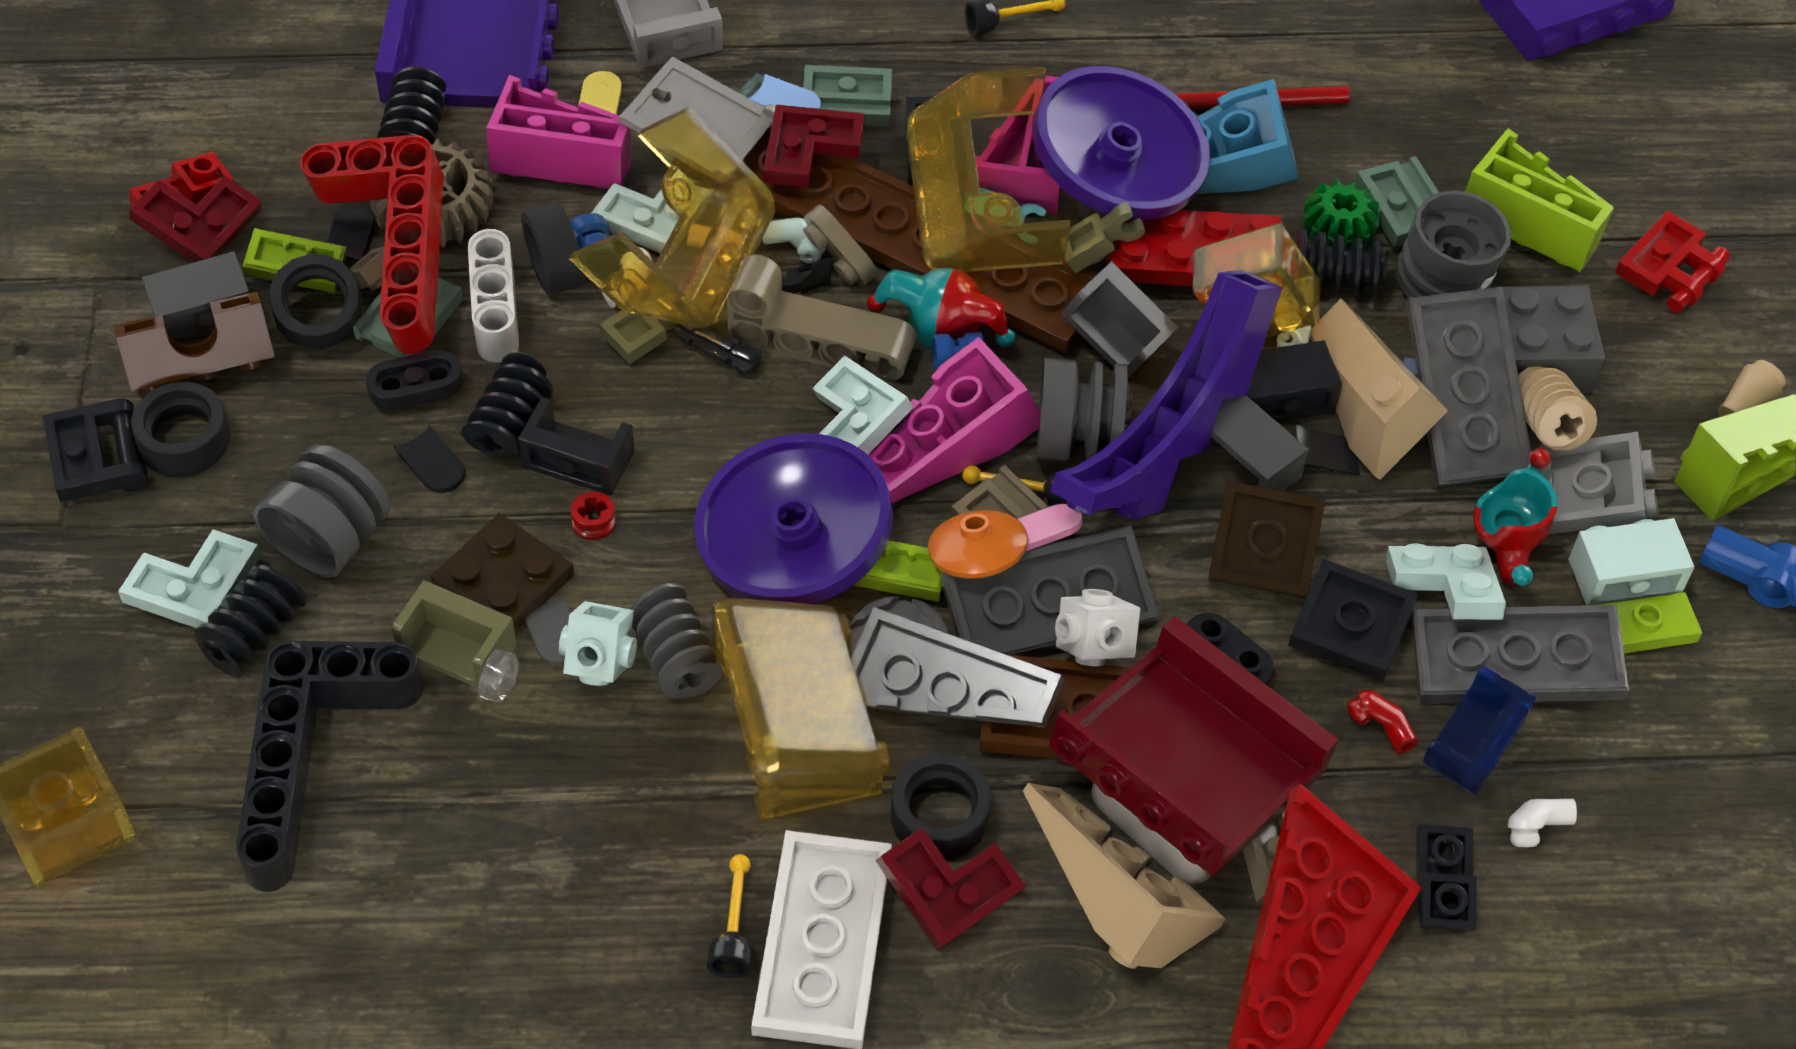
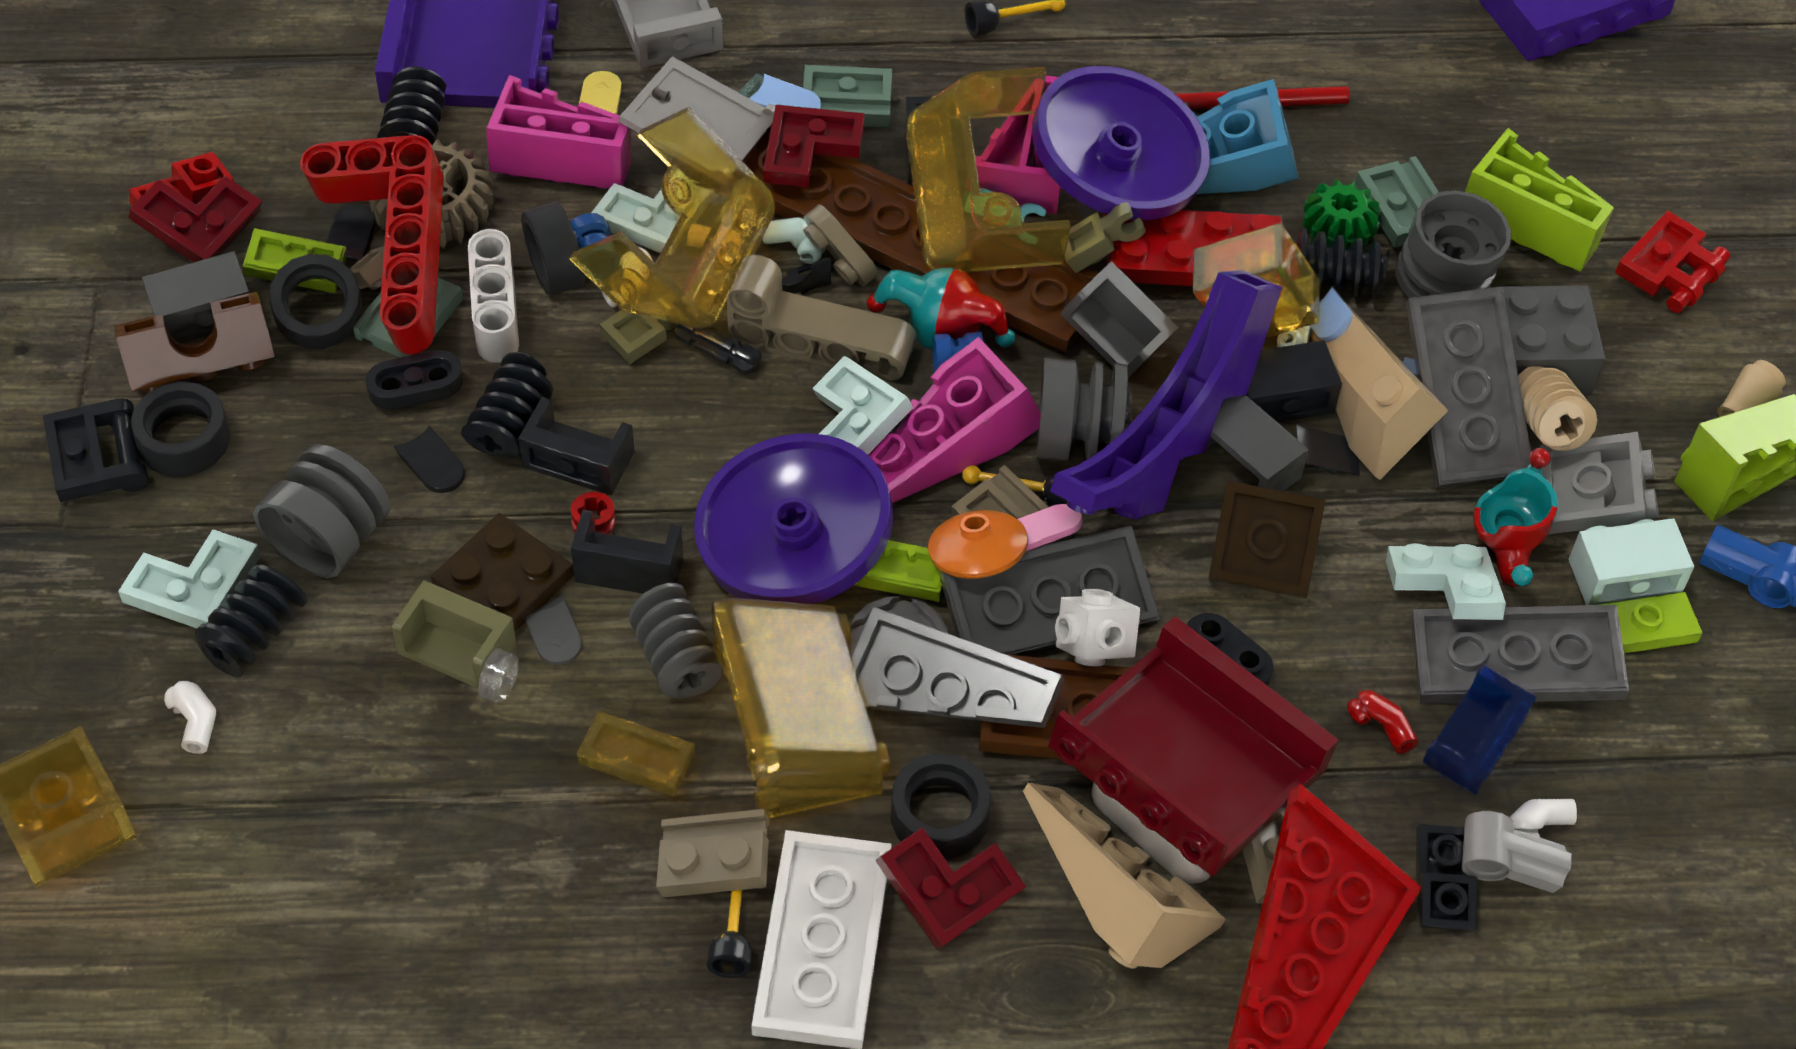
(197, 709): none -> white arm
(292, 739): black beam -> none
(598, 643): light aqua brick -> none
(624, 561): none -> black panel
(636, 753): none -> clear yellow plate
(713, 853): none -> dark tan plate
(1333, 317): none -> light blue piece
(1353, 620): black plate -> none
(1499, 852): none -> light grey piece

